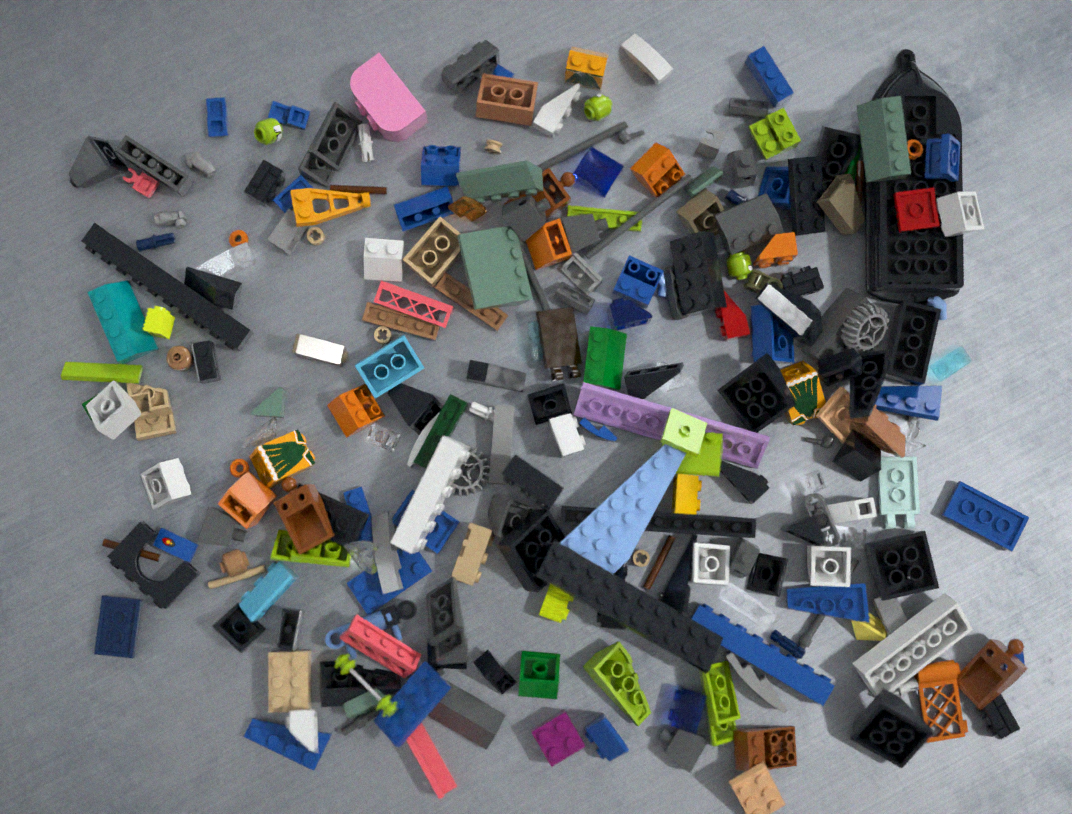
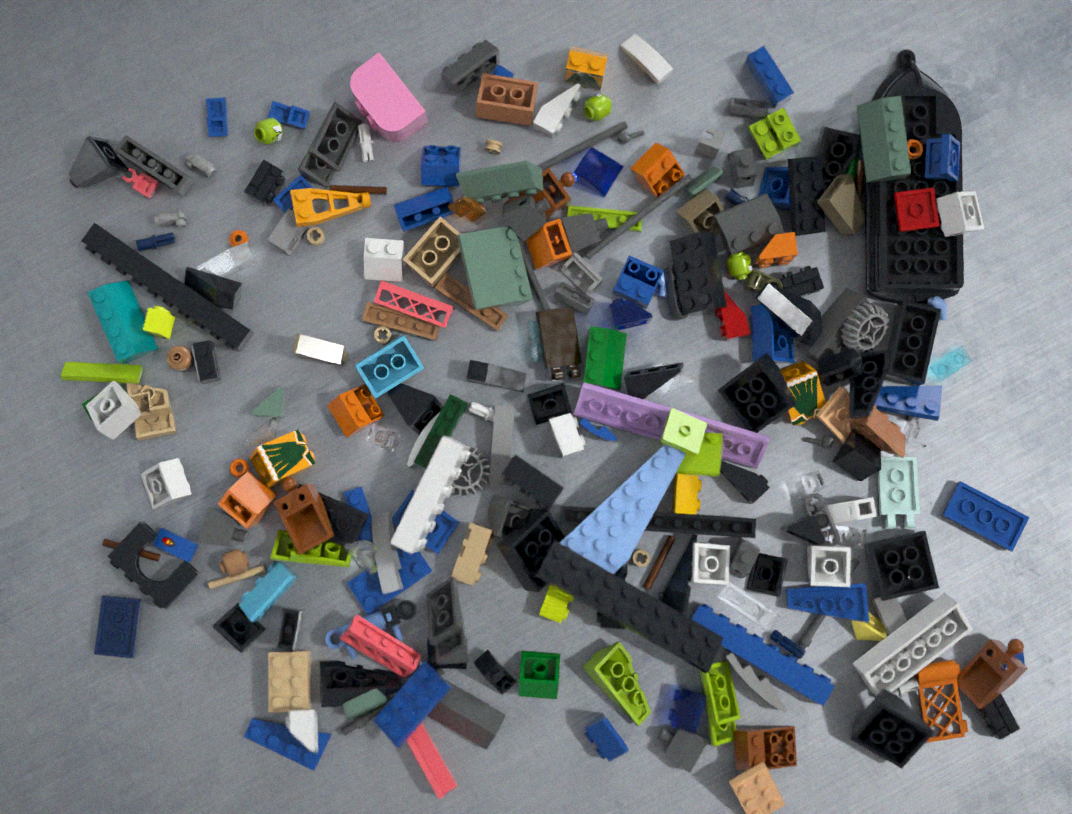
(384, 703): lime axle -> none
(558, 738): magenta brick -> none

